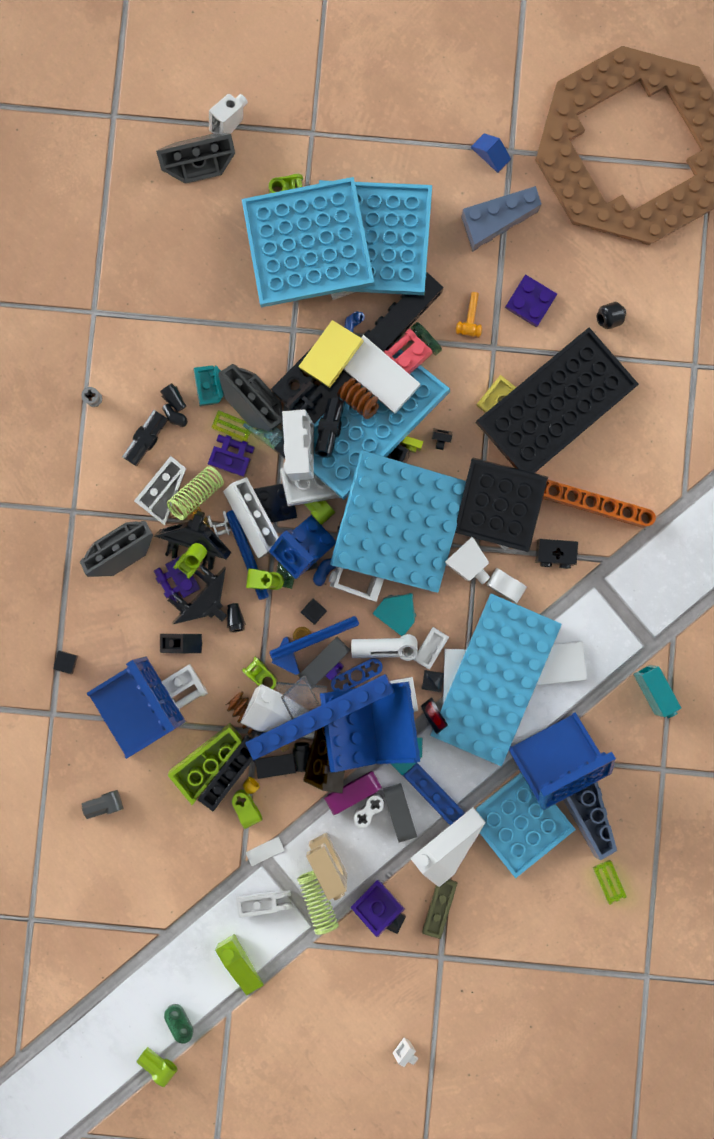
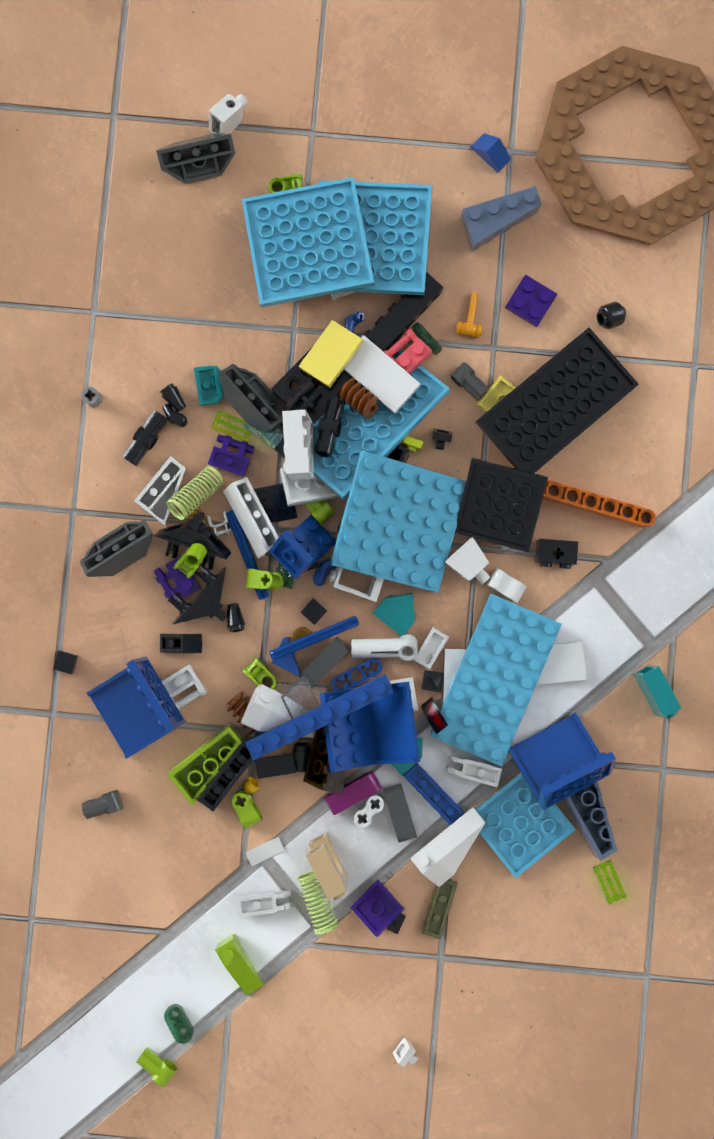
(335, 670): dark purple tile -> none
(465, 377): none -> dark grey piece
(476, 771): none -> white hinge

